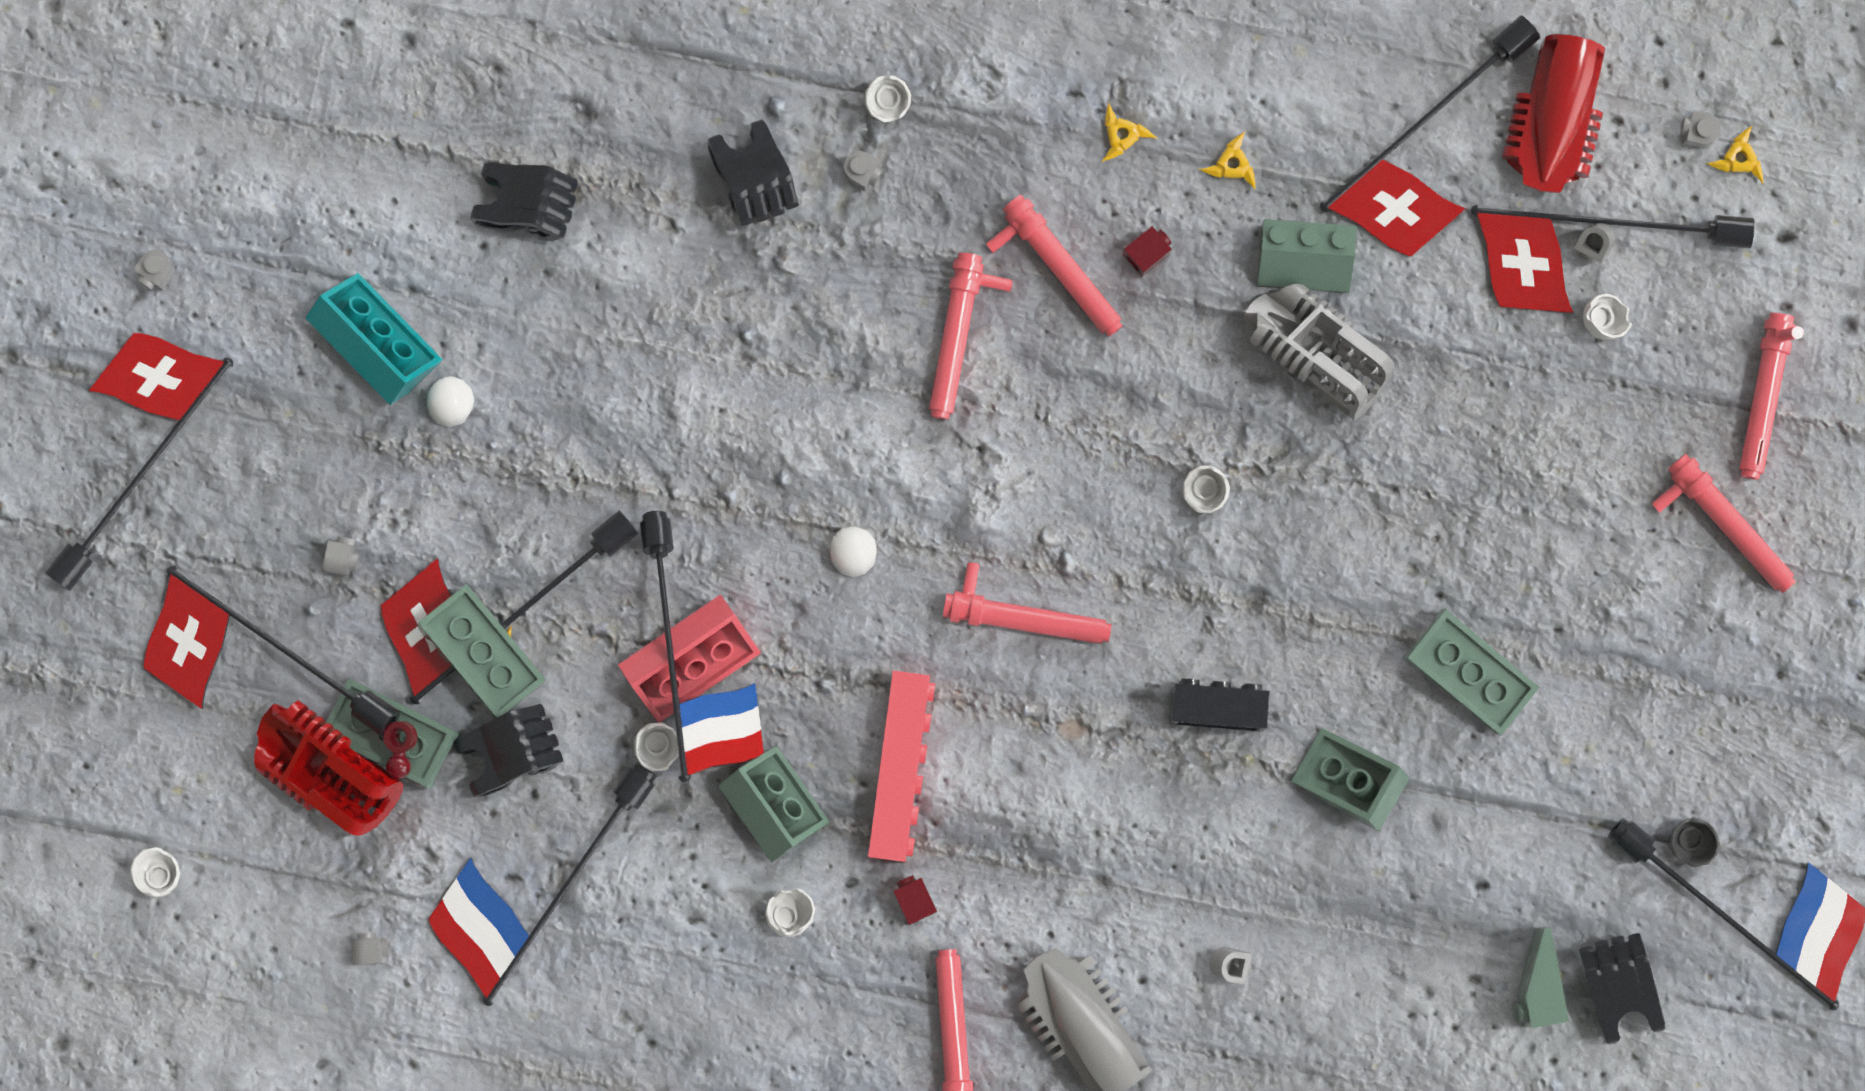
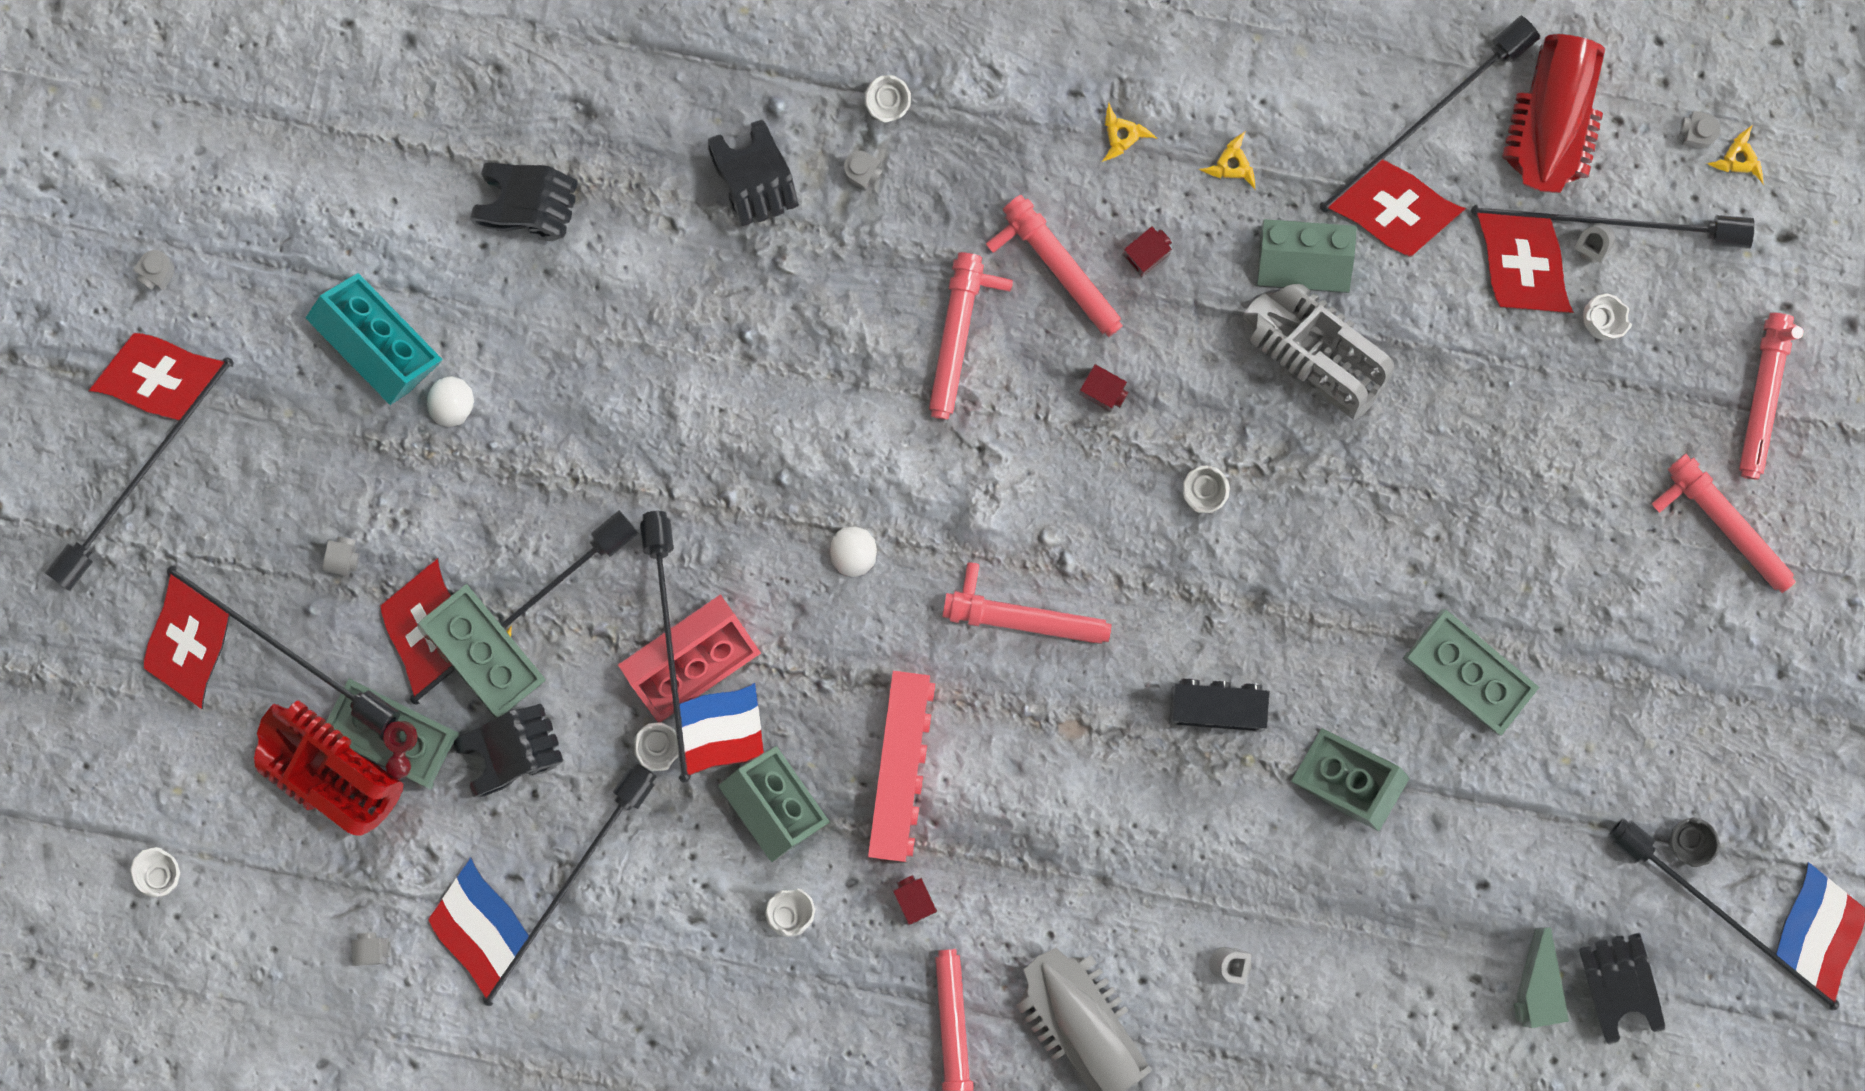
(1104, 388): none -> dark red brick

